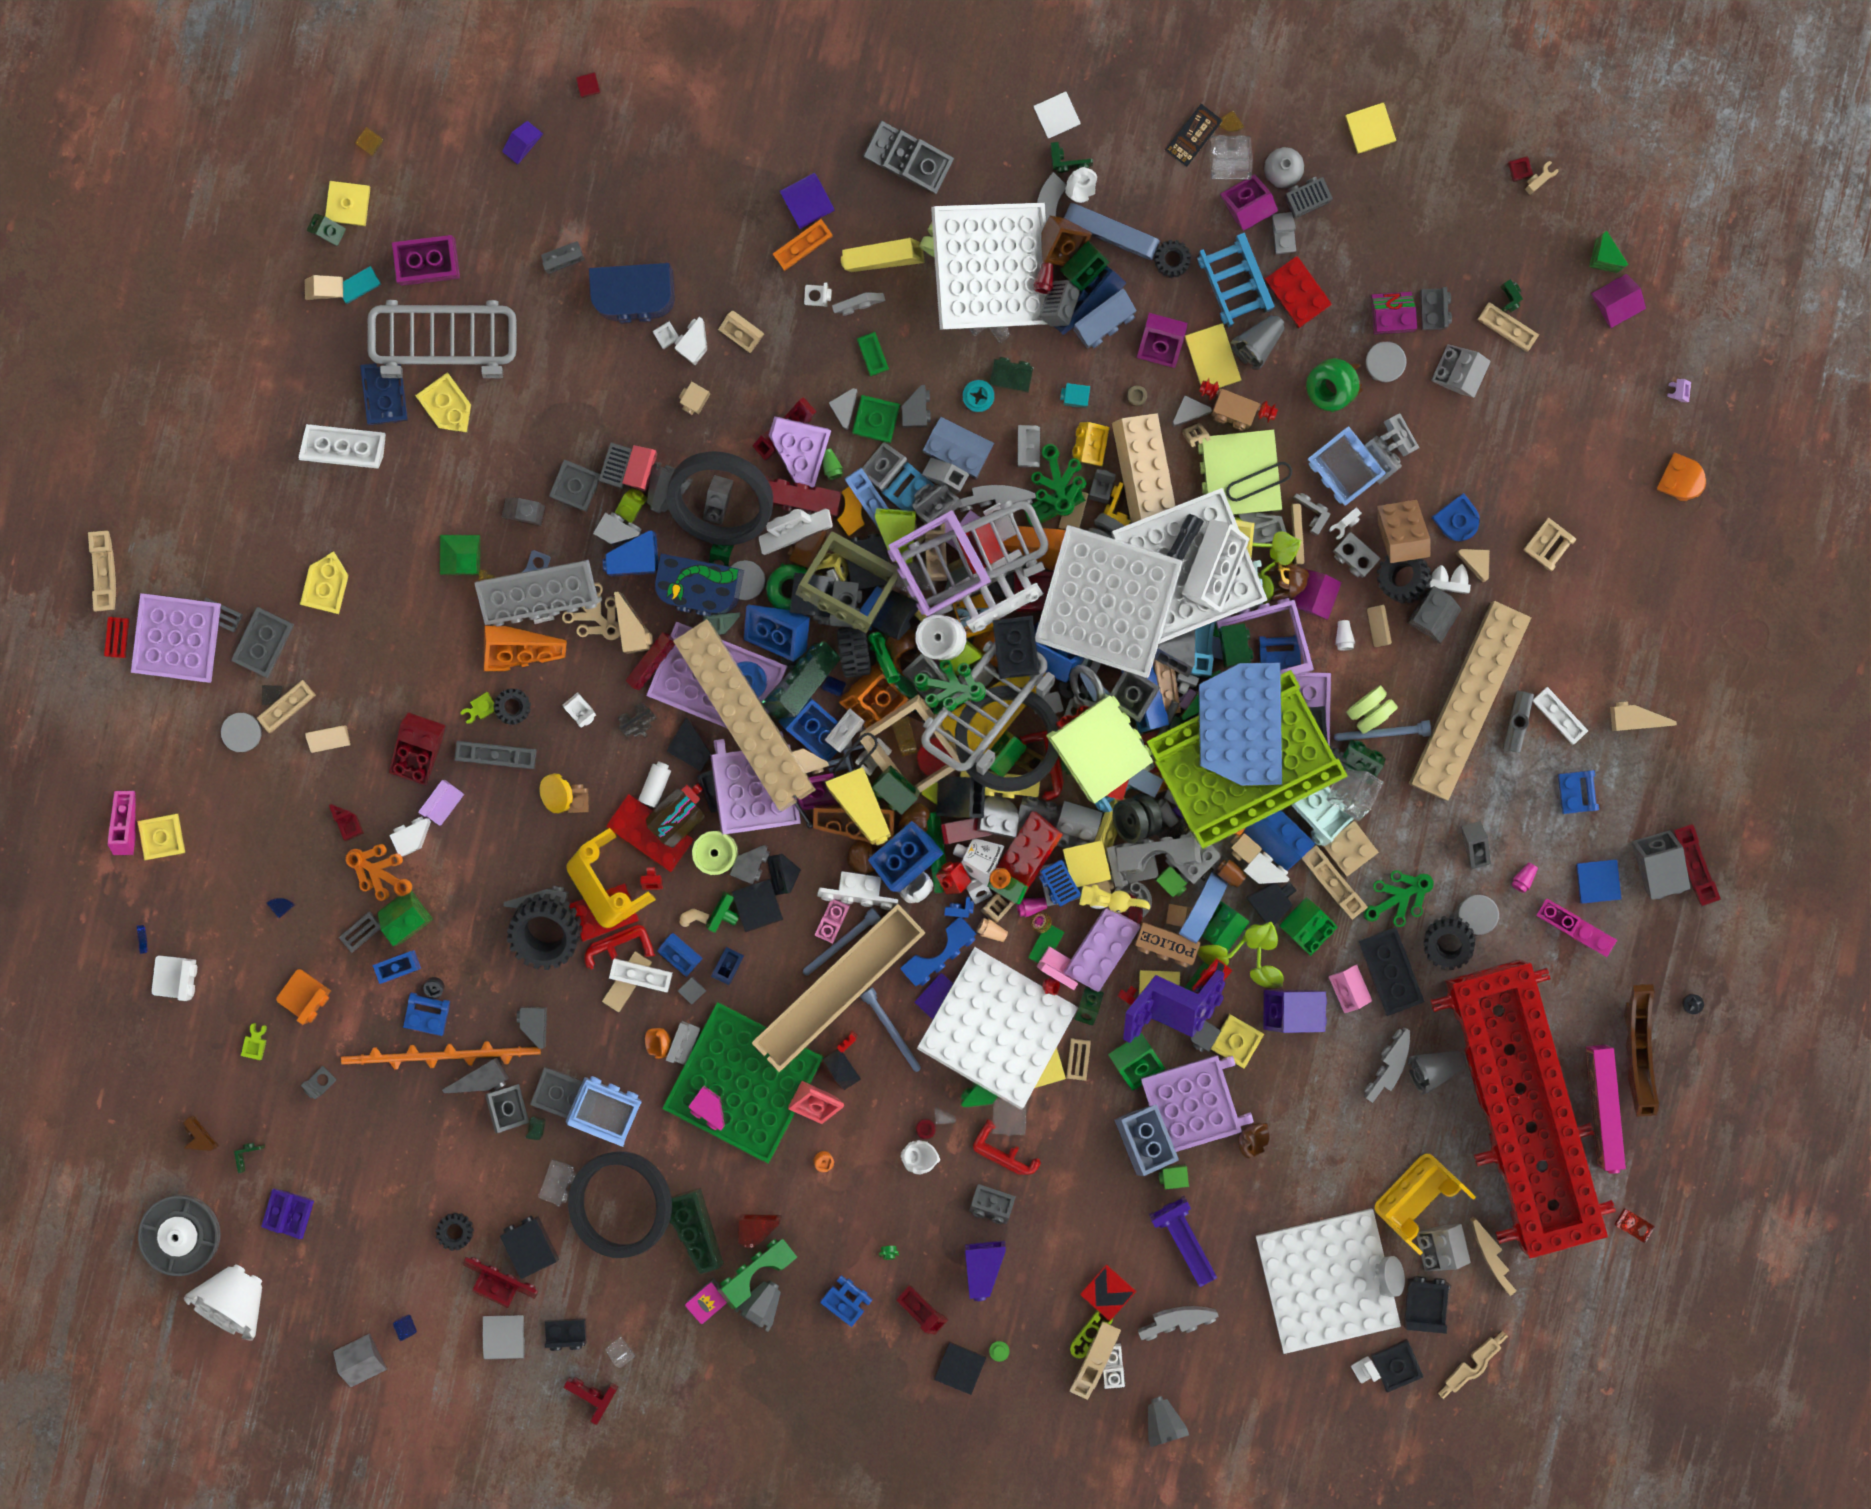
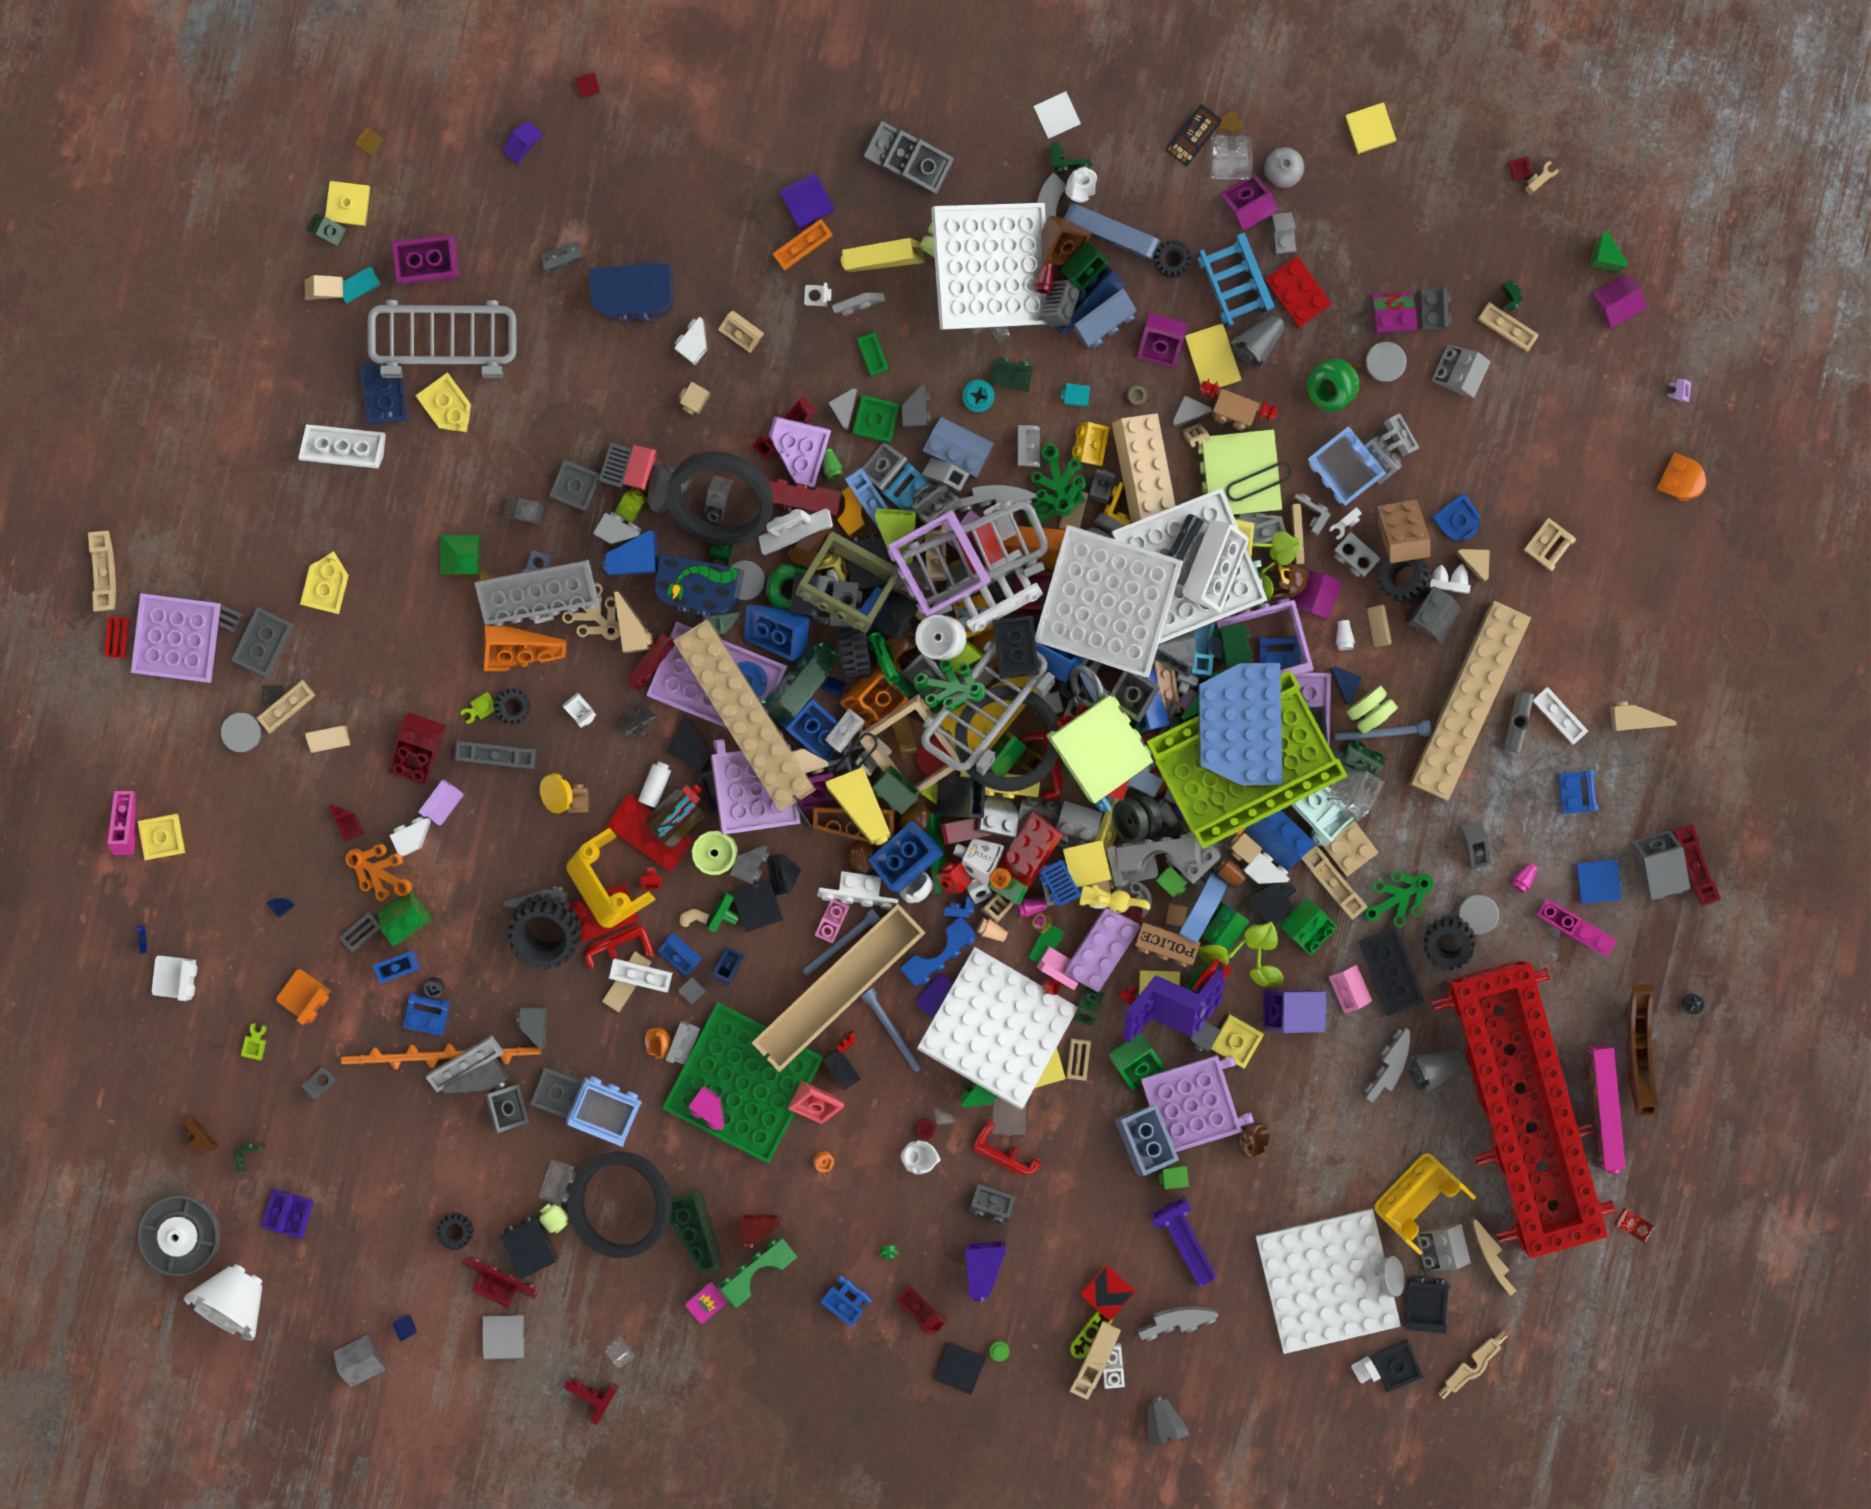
(464, 1064): none -> light grey plate
(536, 1128): clear green slope -> none
(553, 1218): none -> yellowish green head
(565, 1334): black bracket -> none
(666, 335): white tile -> none
(761, 1305): dark grey cone -> none
(1308, 197): dark grey brick -> none
(1346, 683): none -> dark blue slope

